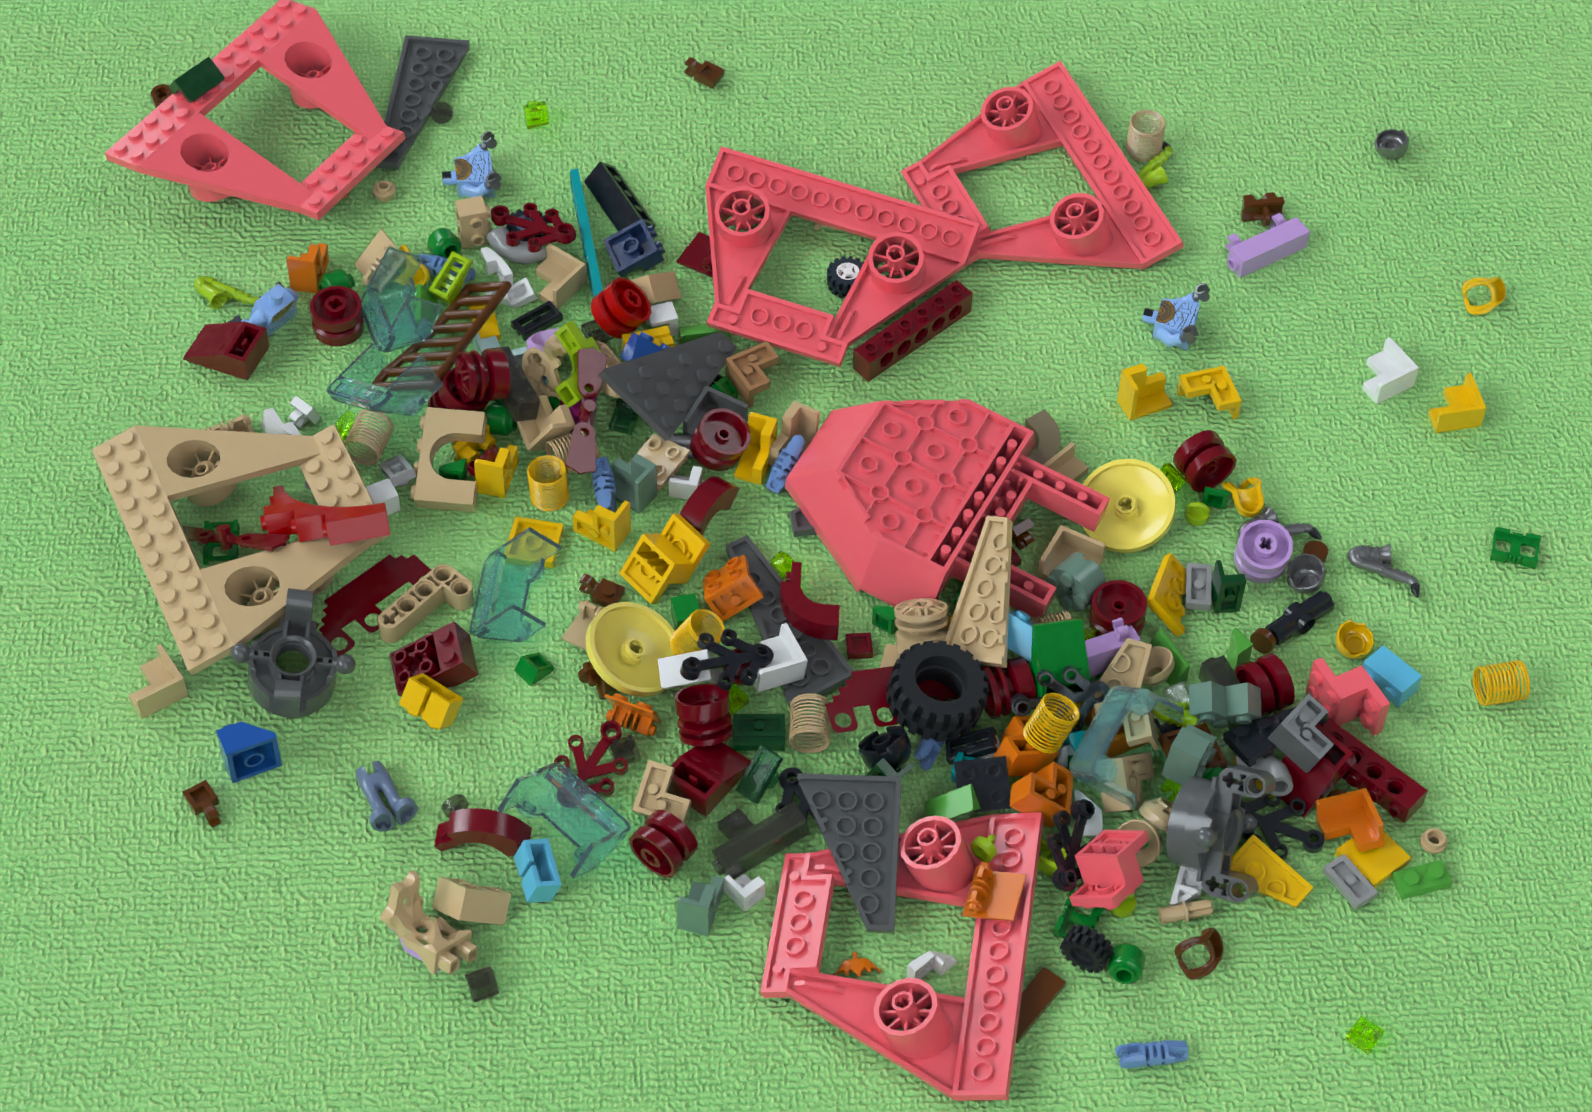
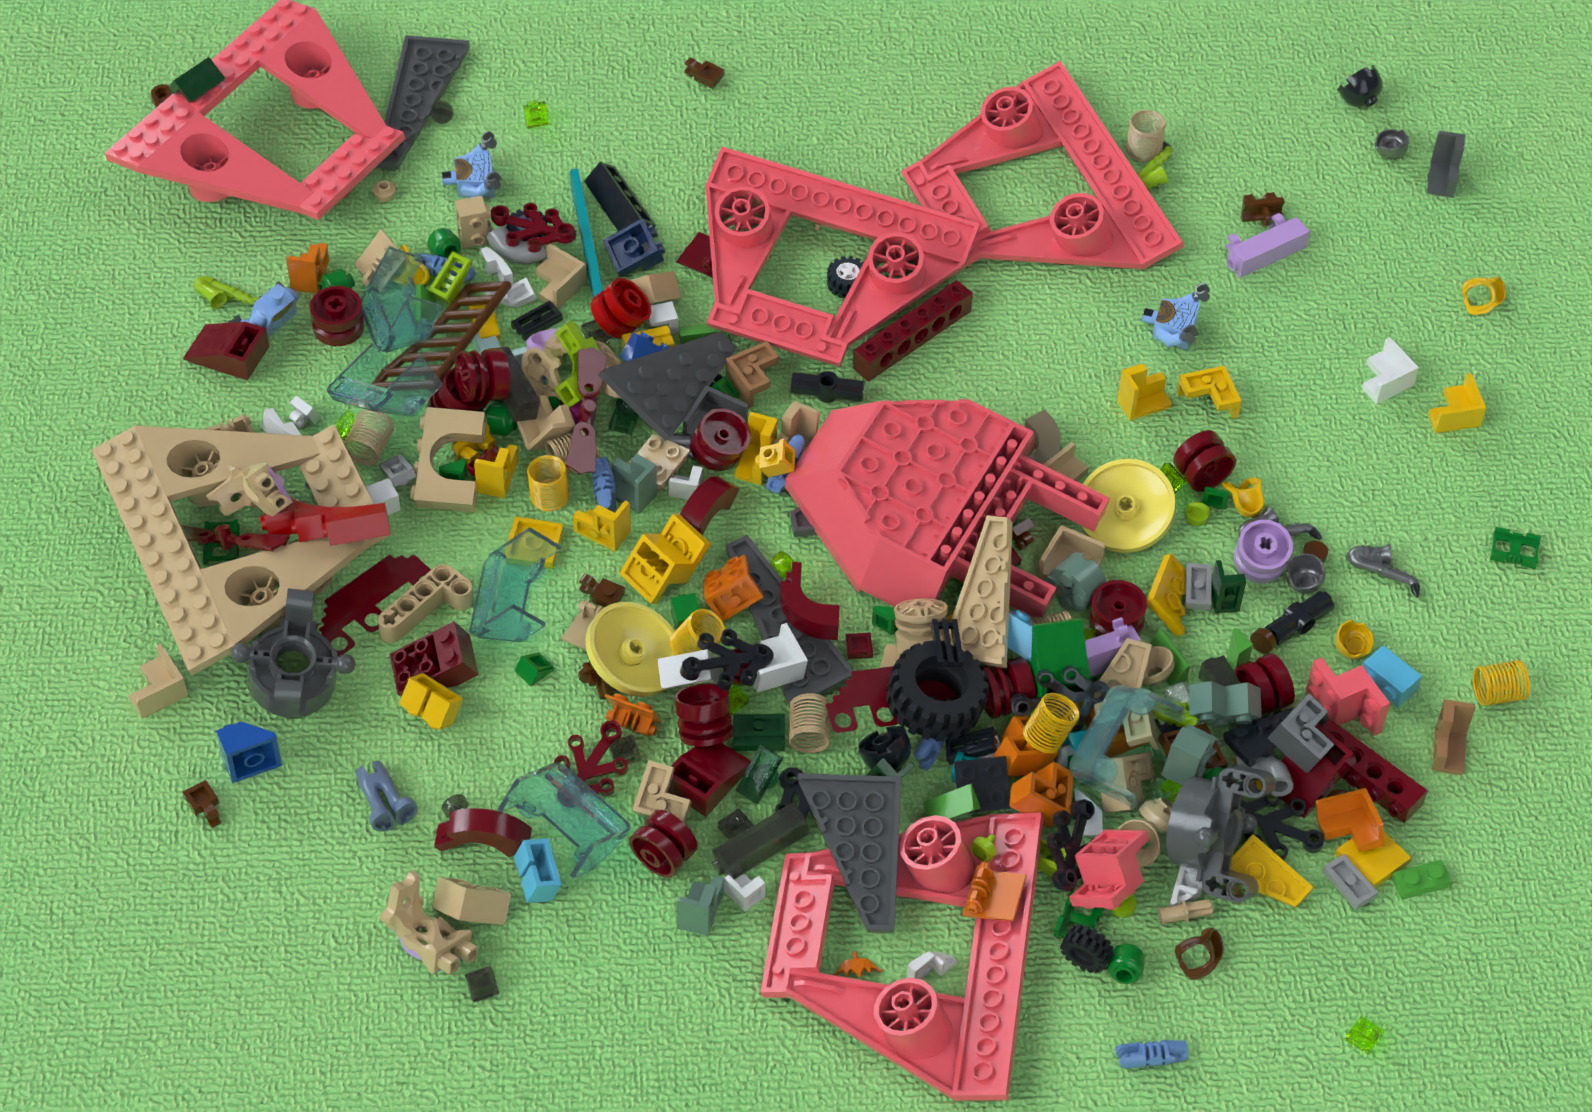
(257, 487): none -> tan hips
(776, 459): none -> yellow brick
(827, 386): none -> black piece
(945, 626): none -> black tile
(1037, 998): reddish brown tile -> none
(1362, 88): none -> black cylinder
(1433, 835): tan plate -> none
(1445, 164): none -> dark grey panel
(1451, 736): none -> medium nougat panel

